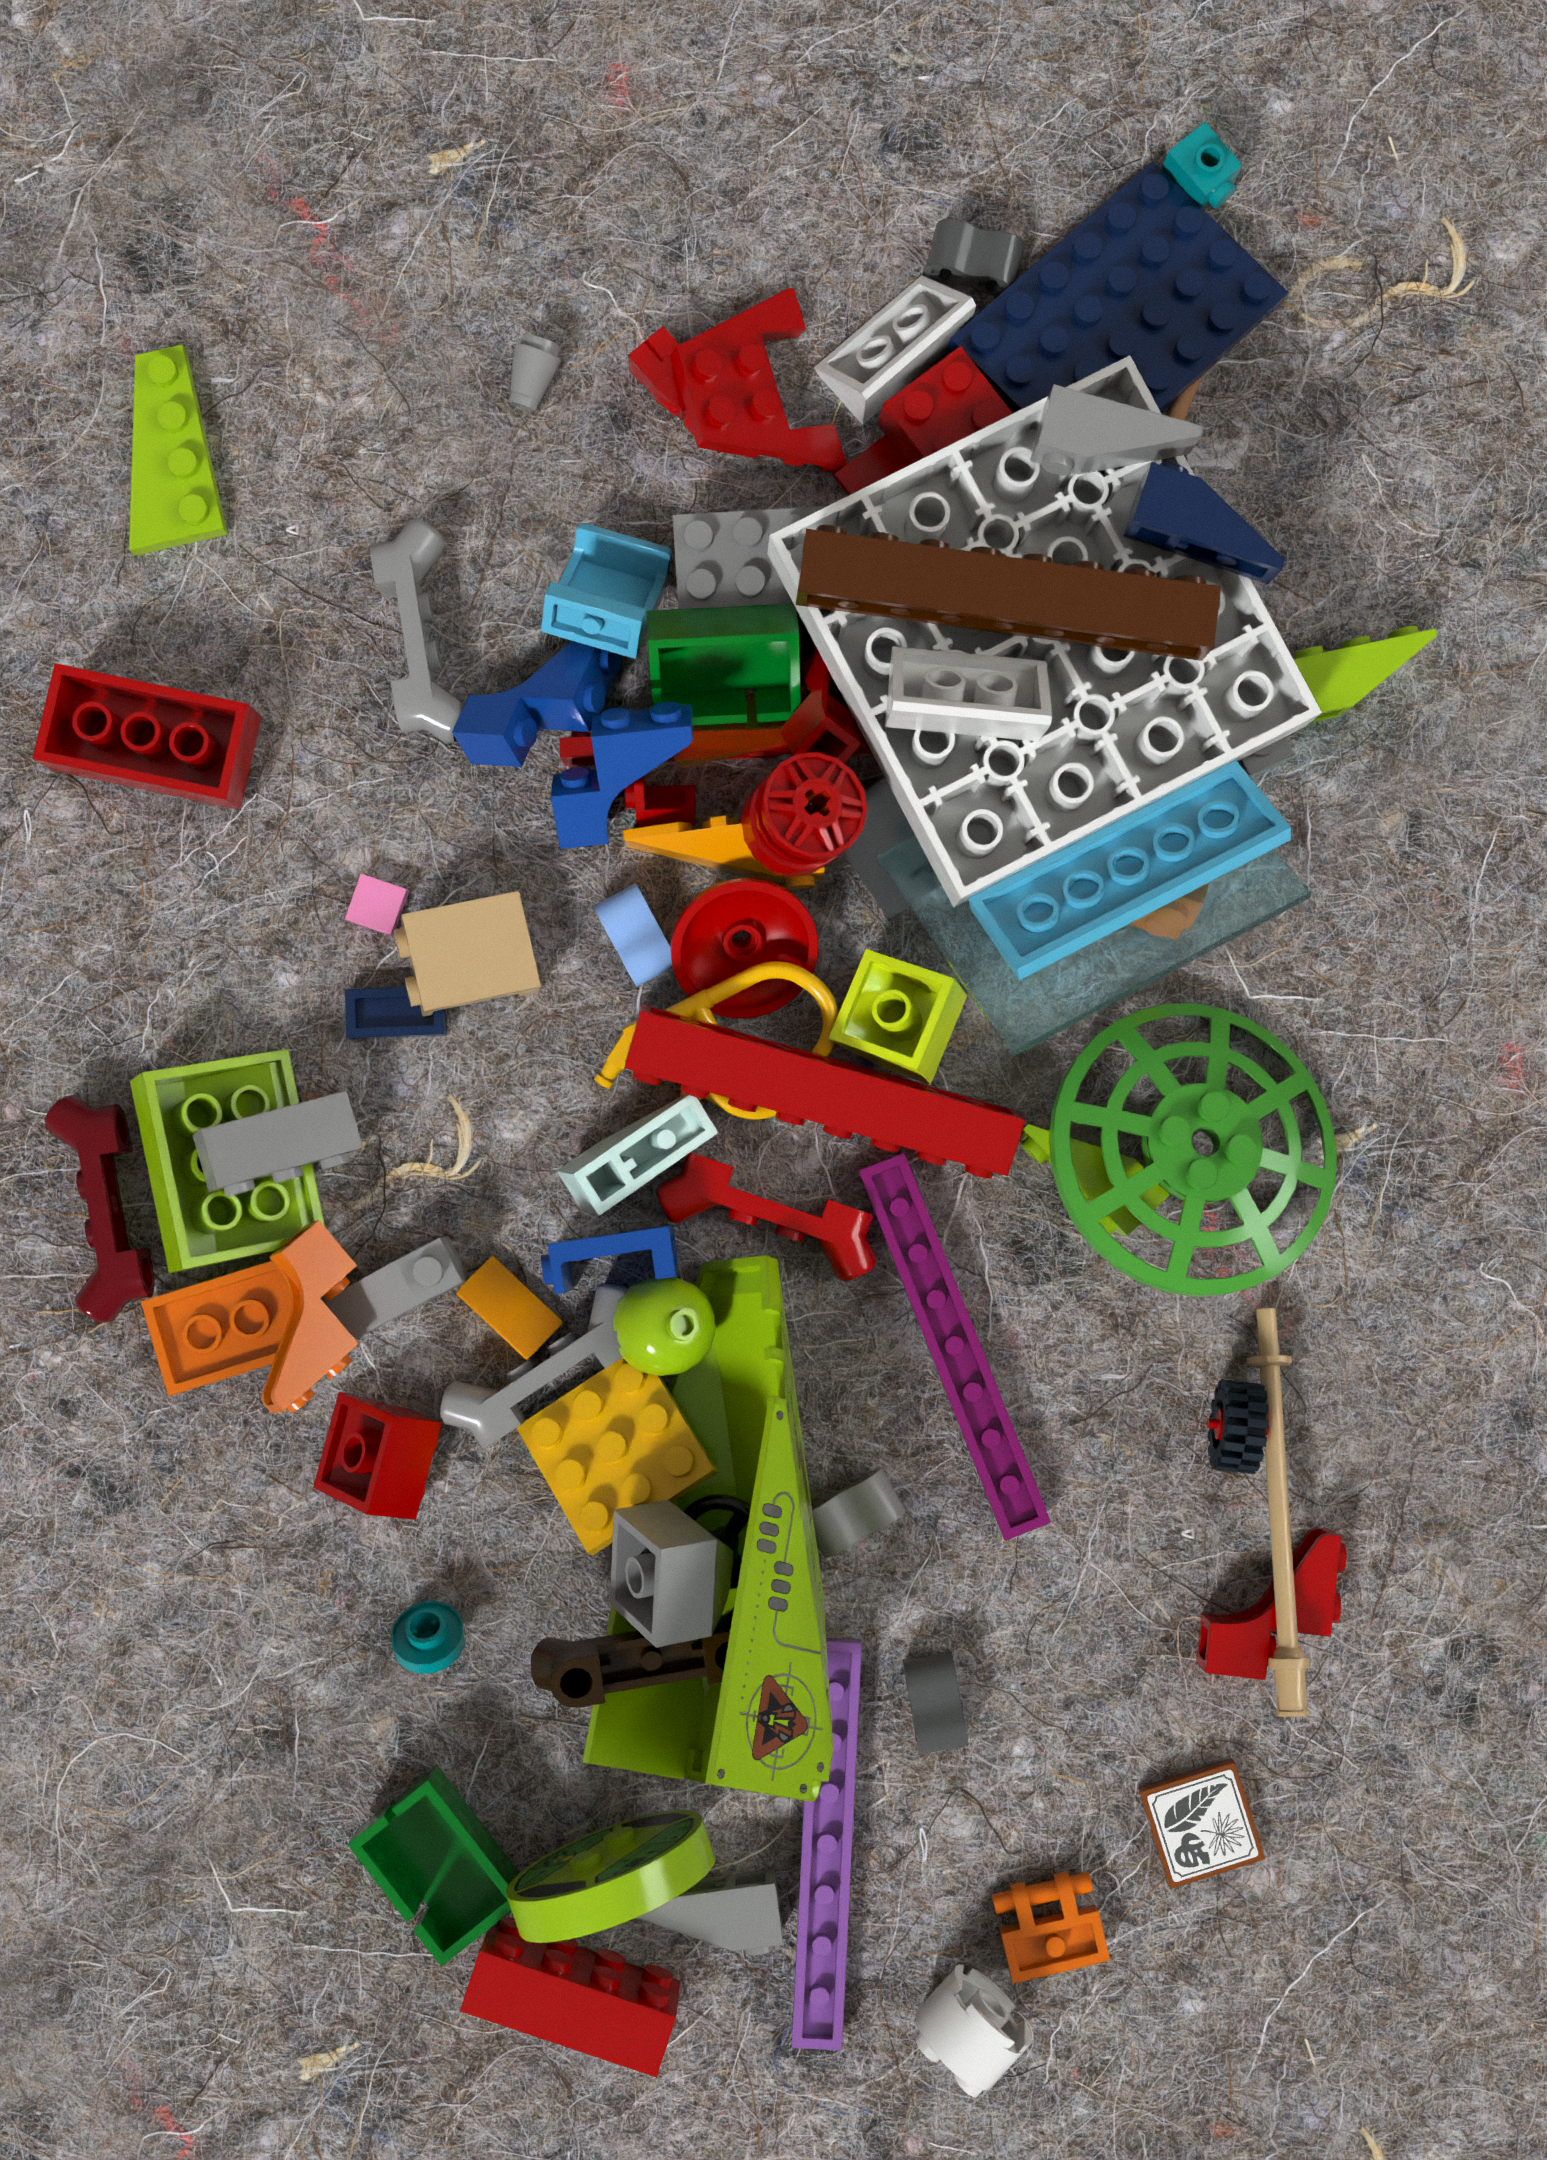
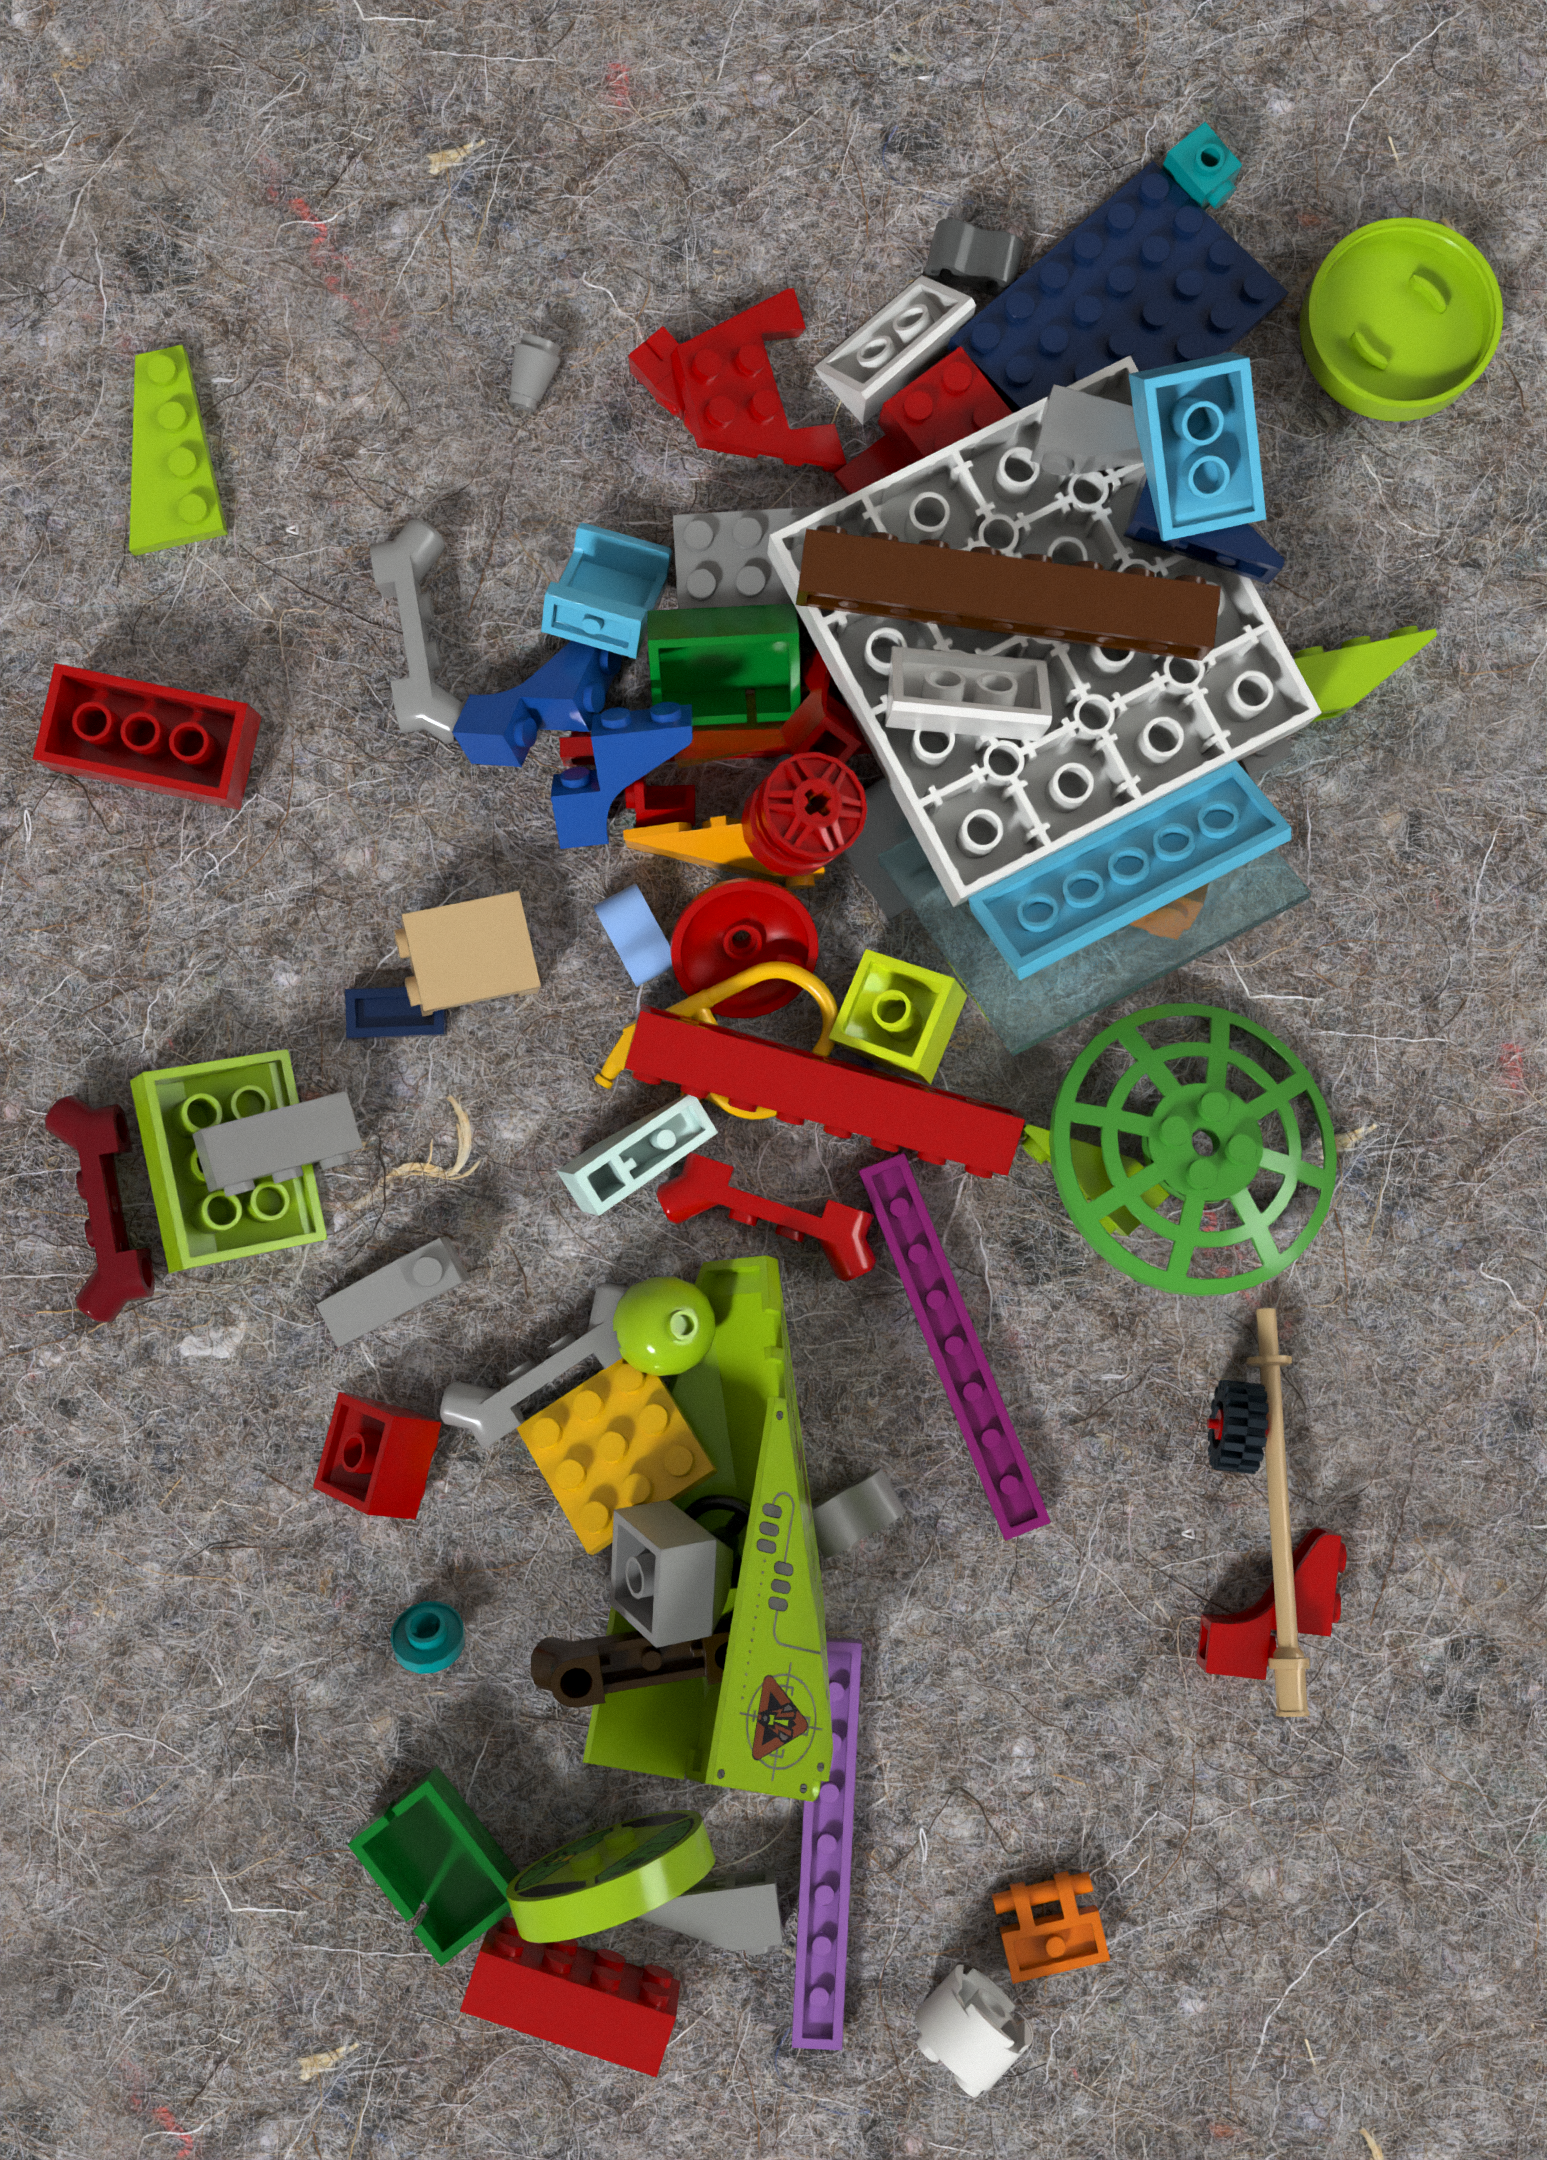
(218, 1326): orange plate -> none
(314, 1337): orange arch -> none
(377, 905): bright pink tile -> none
(509, 1307): light orange slope -> none
(660, 1240): blue panel -> none
(935, 1702): dark grey axle -> none
(1199, 444): none -> medium azure slope
(1201, 1823): tile -> none
(1401, 319): none -> lime piece

